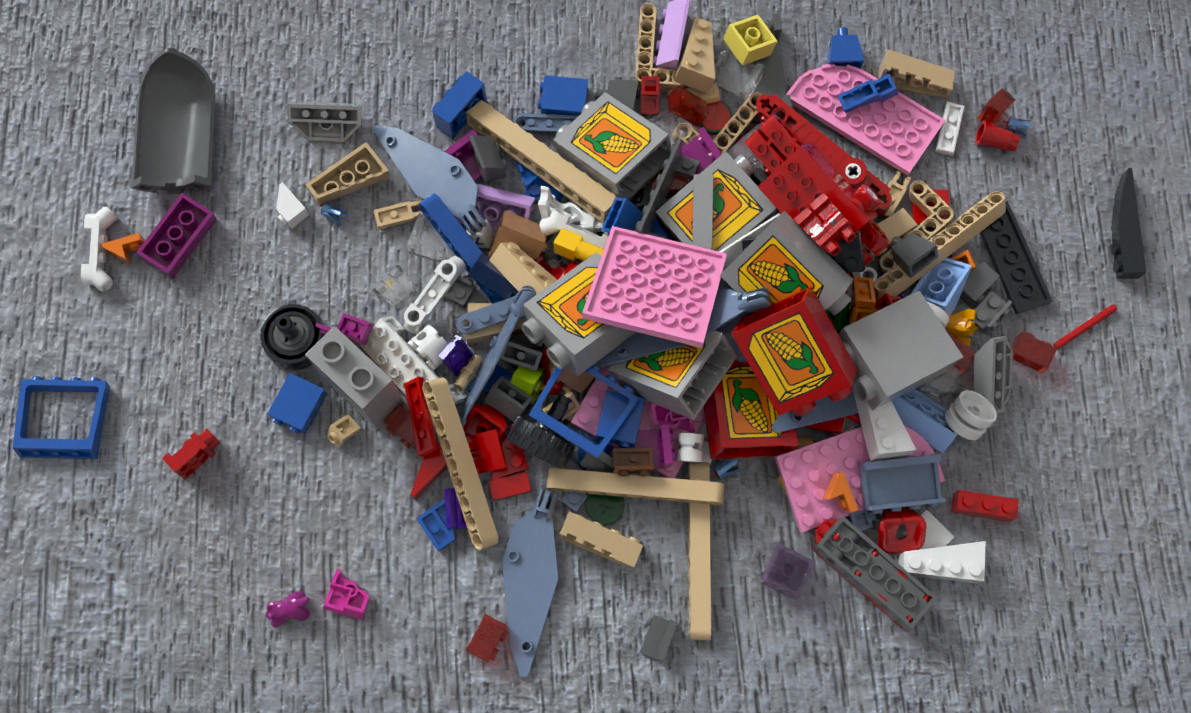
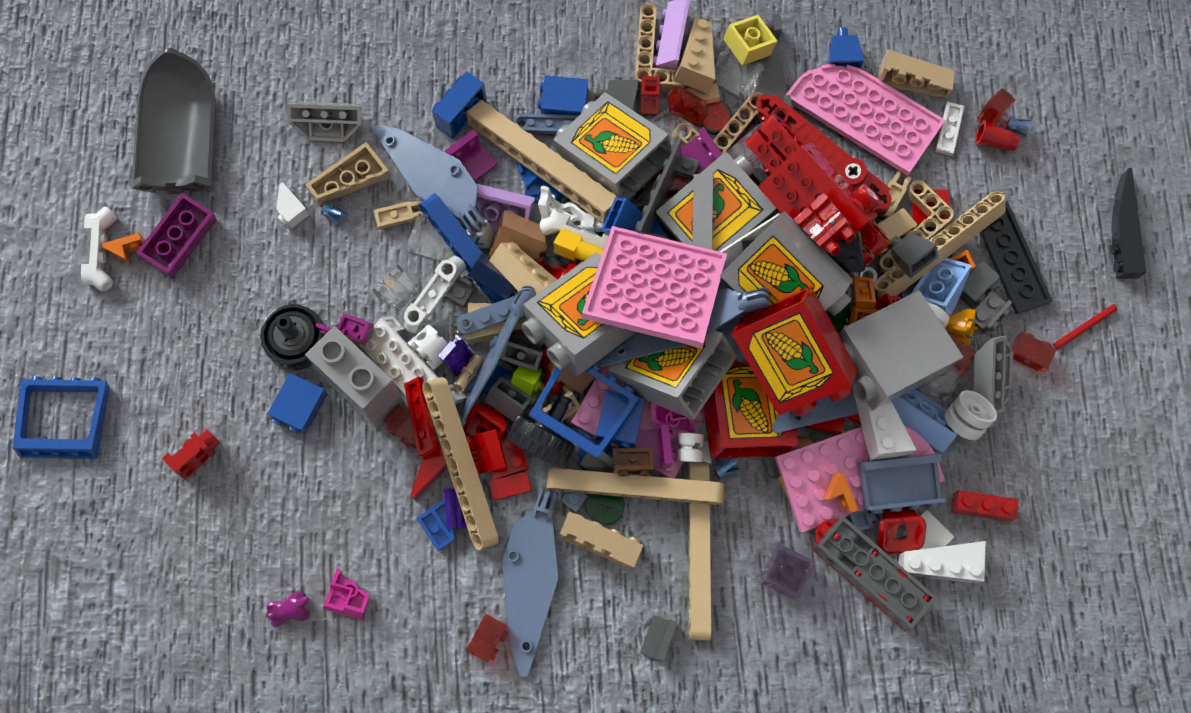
(342, 430): tan bracket -> none
(487, 158): dark grey slope -> none
(868, 93): blue slope -> none

